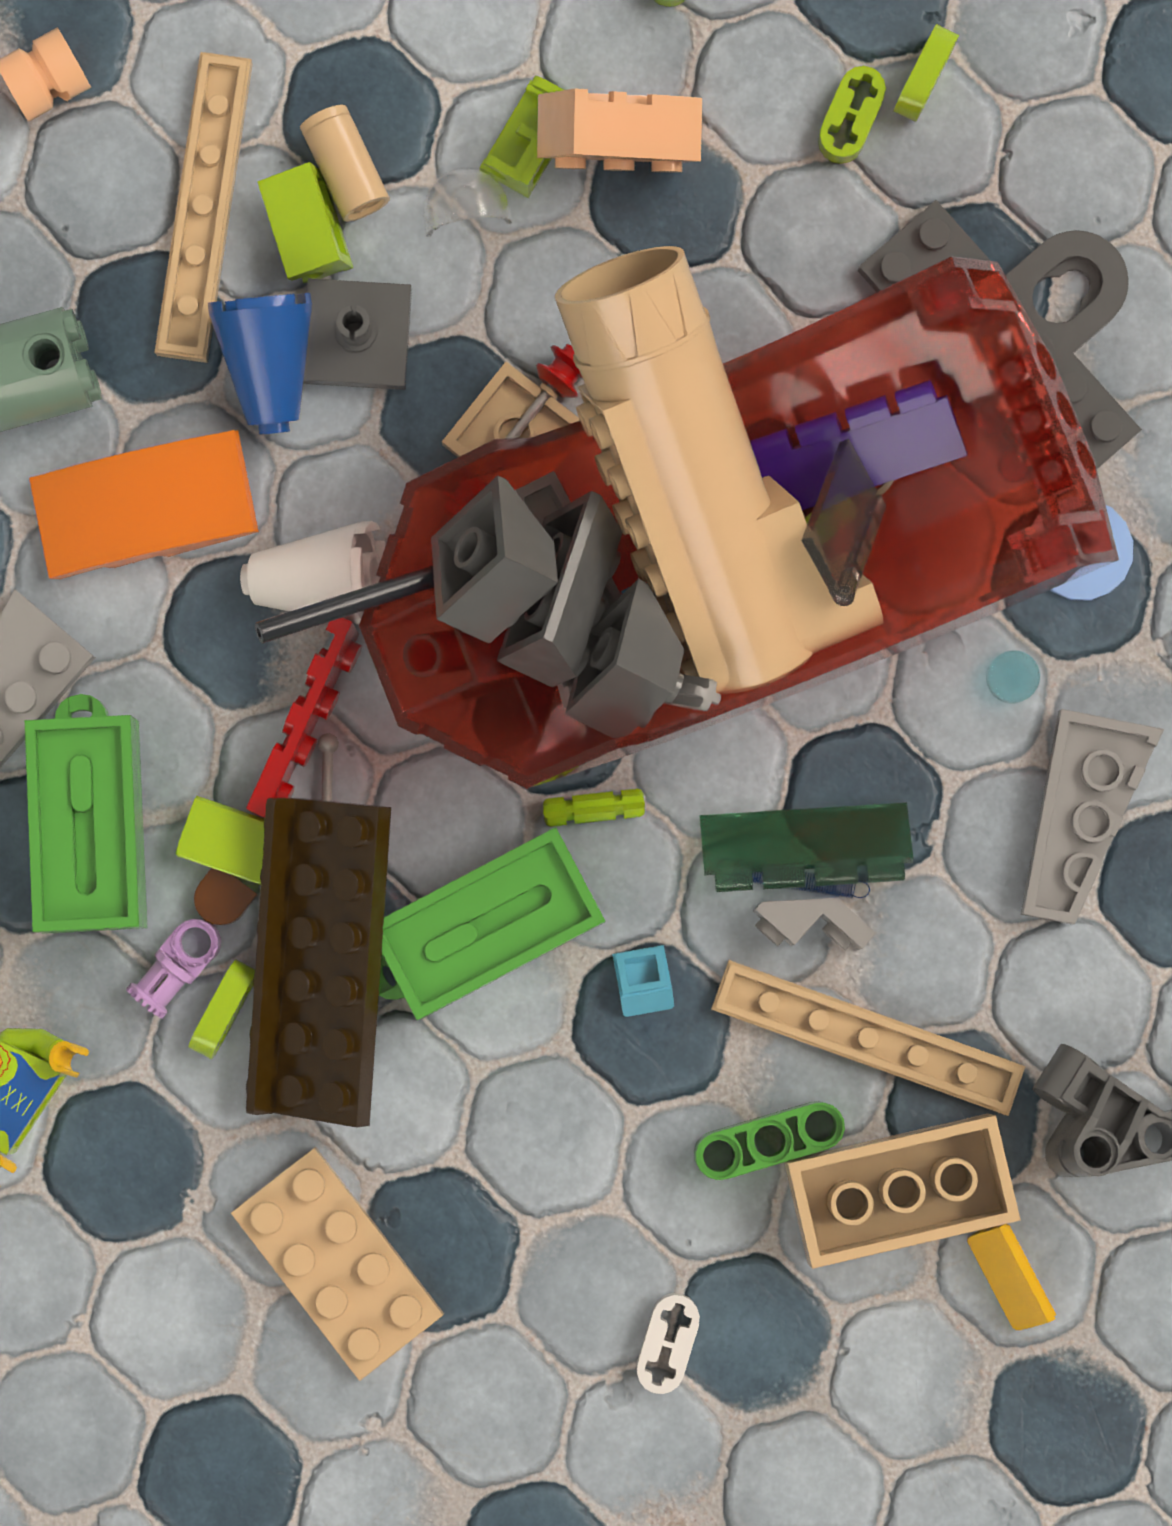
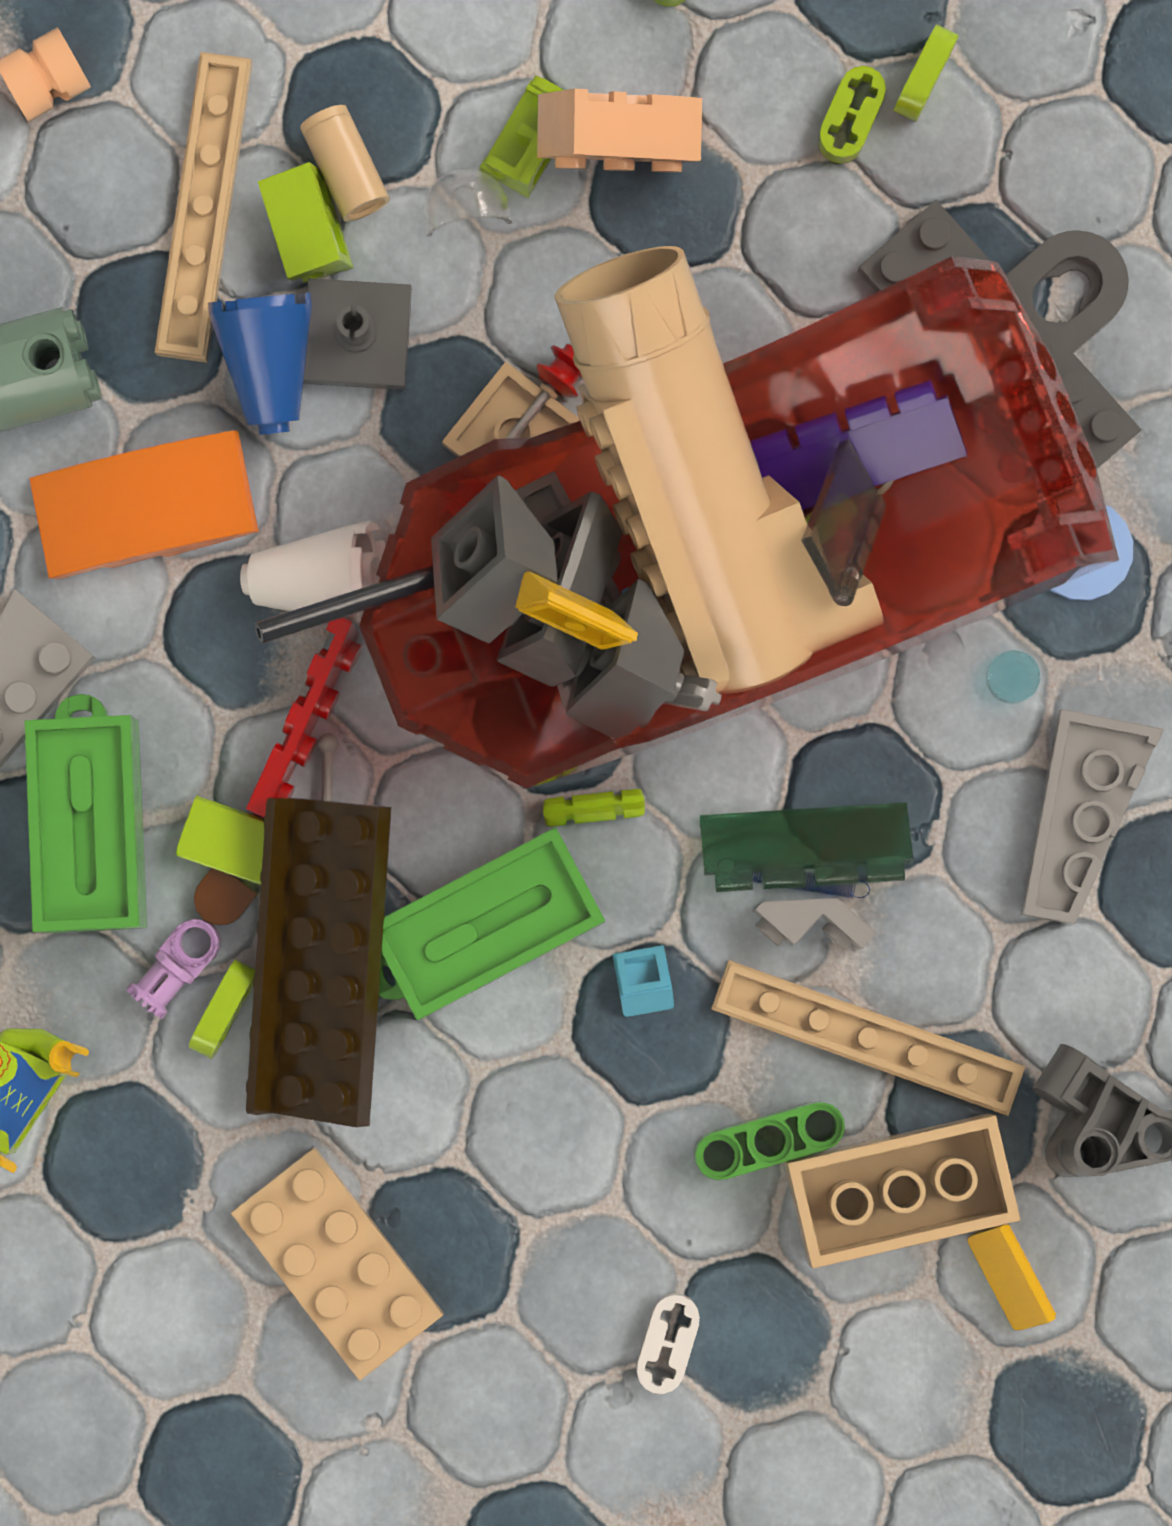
(572, 613): none -> yellow slope

